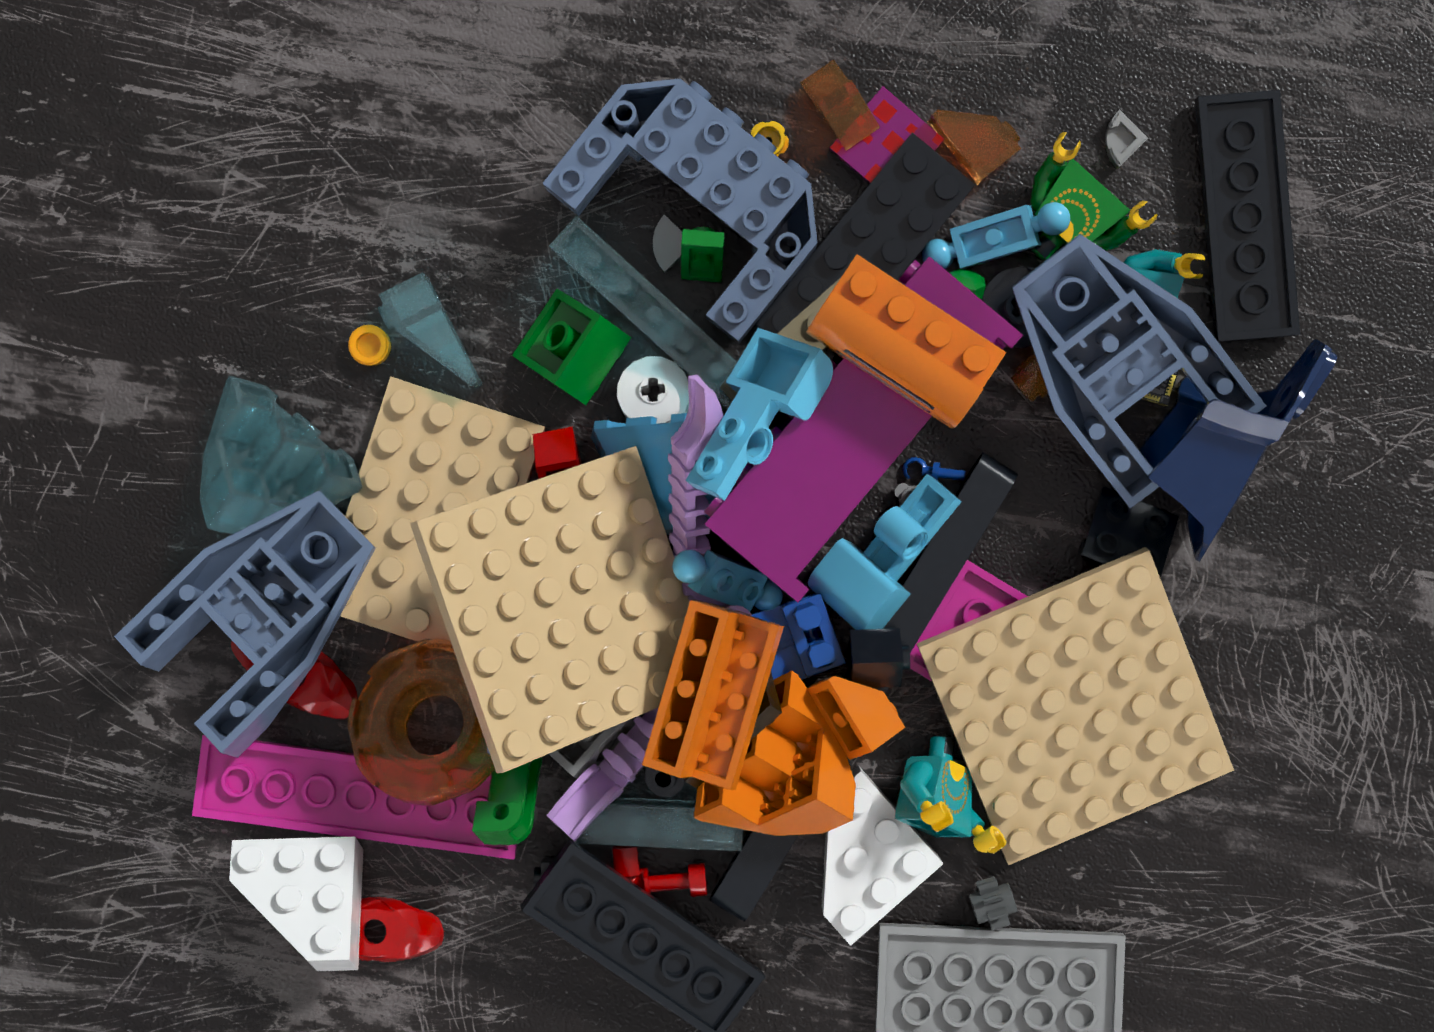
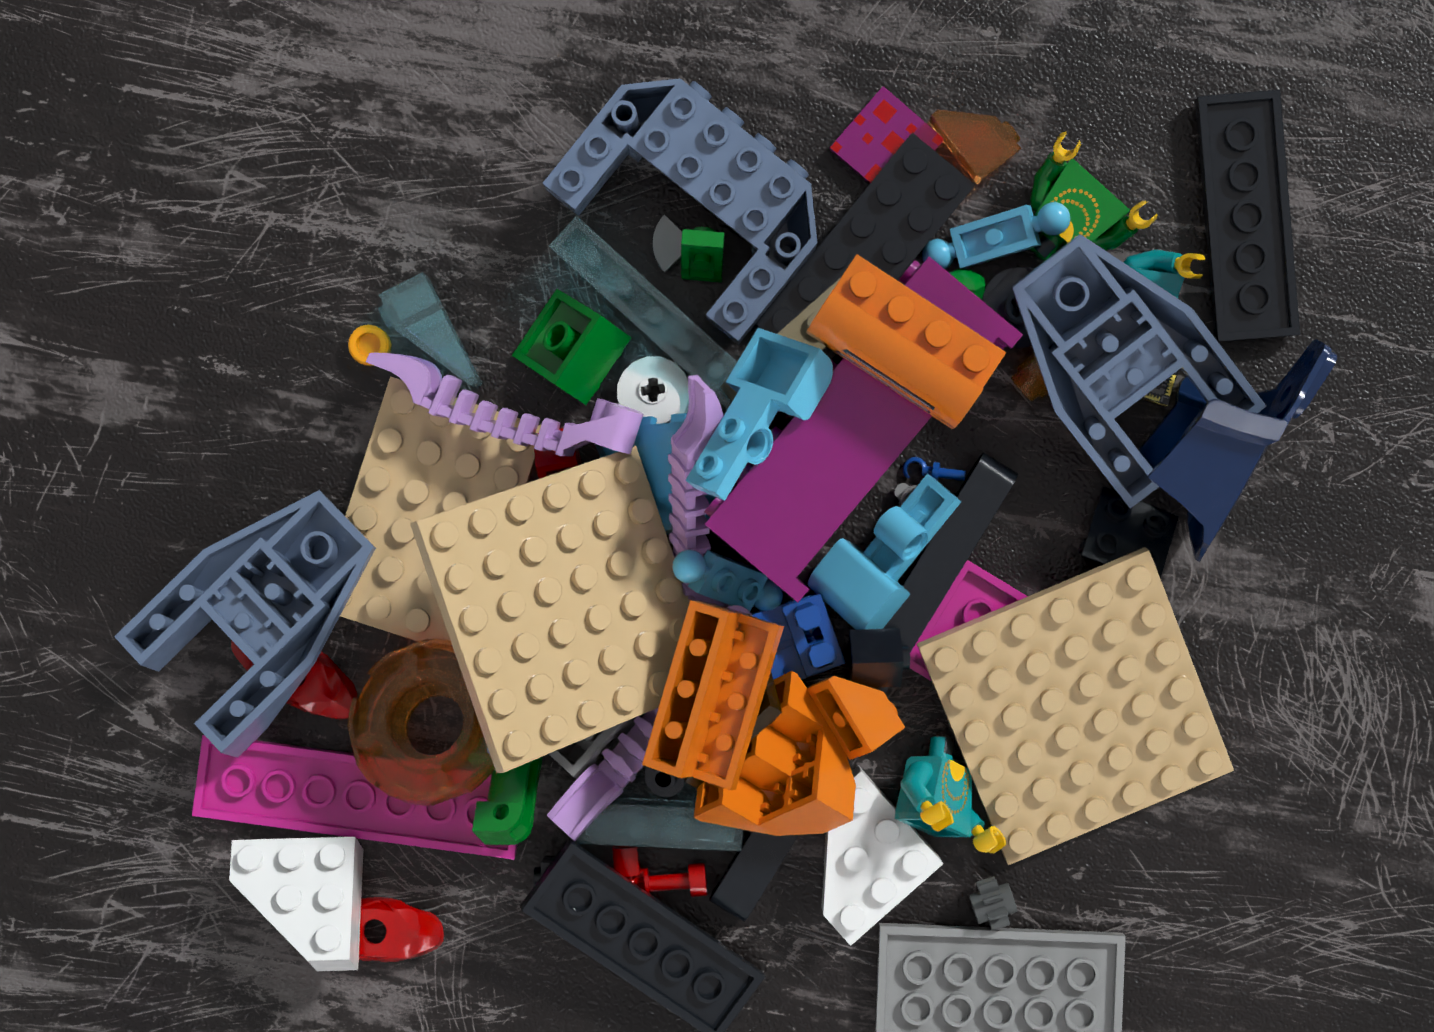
(265, 460): clear light blue brick -> none
(609, 426): none -> lavender piece
(775, 132): yellow plate -> none
(840, 104): clear orange slope -> none
(1122, 139): light grey tile -> none

